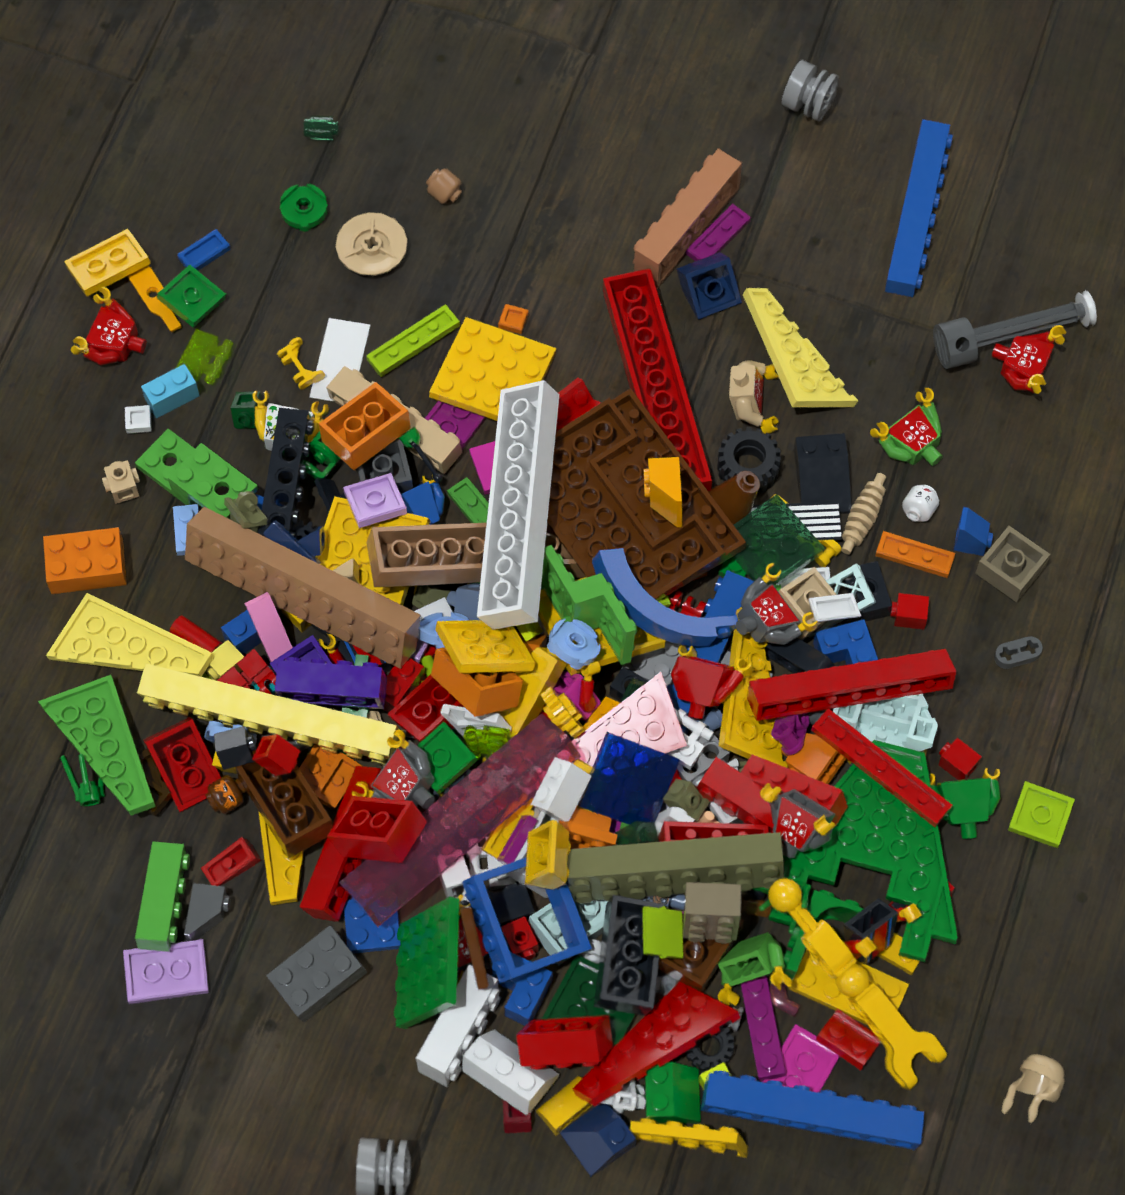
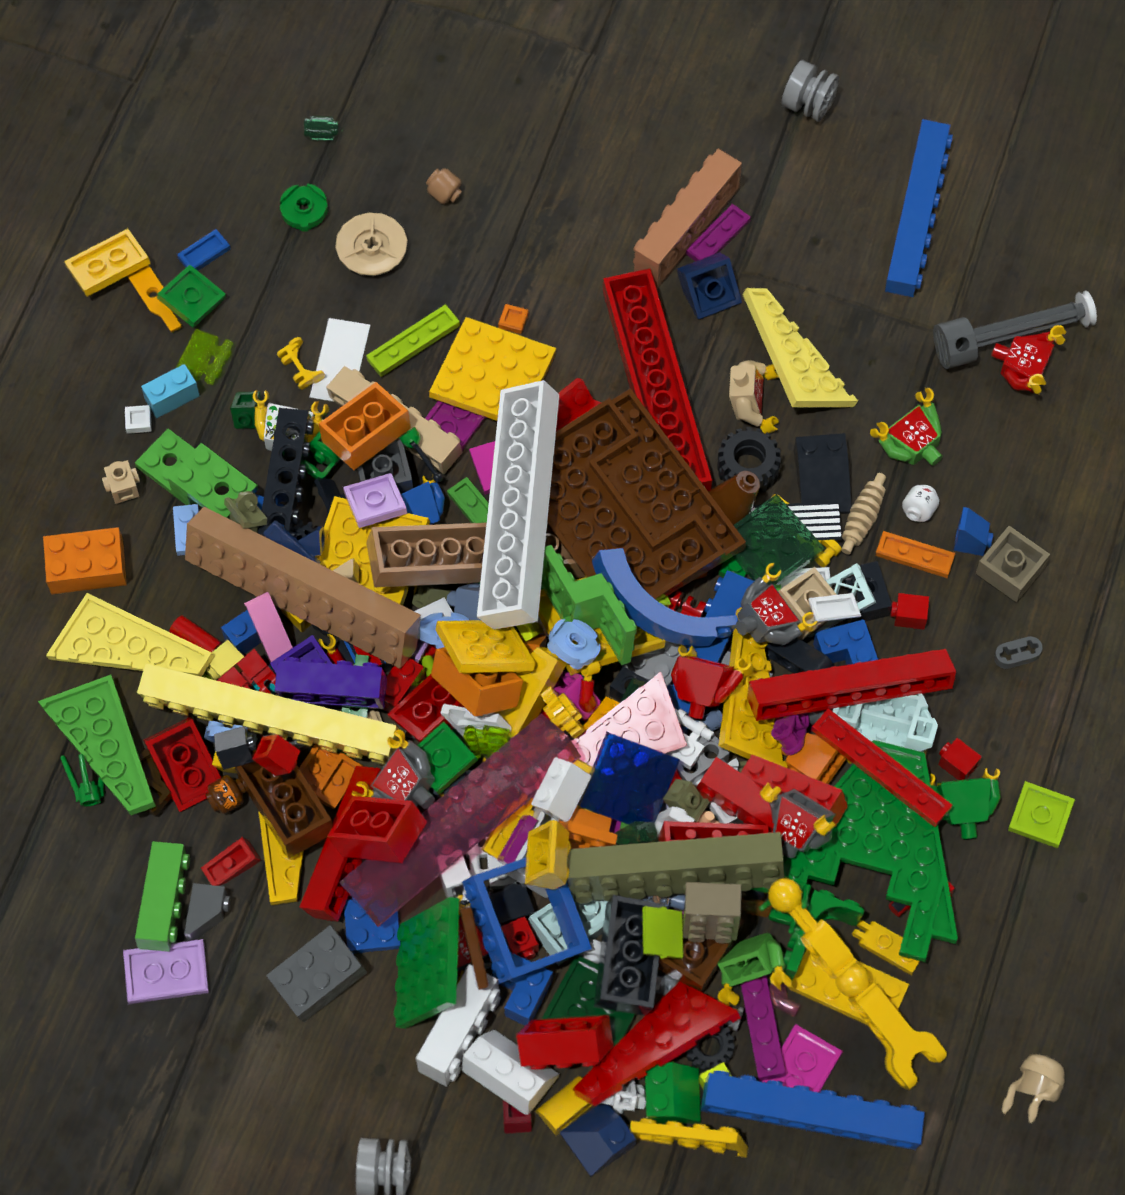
(111, 334): torso -> none
(663, 487): light orange slope -> none
(848, 1039): red plate -> none
(873, 929): torso -> none

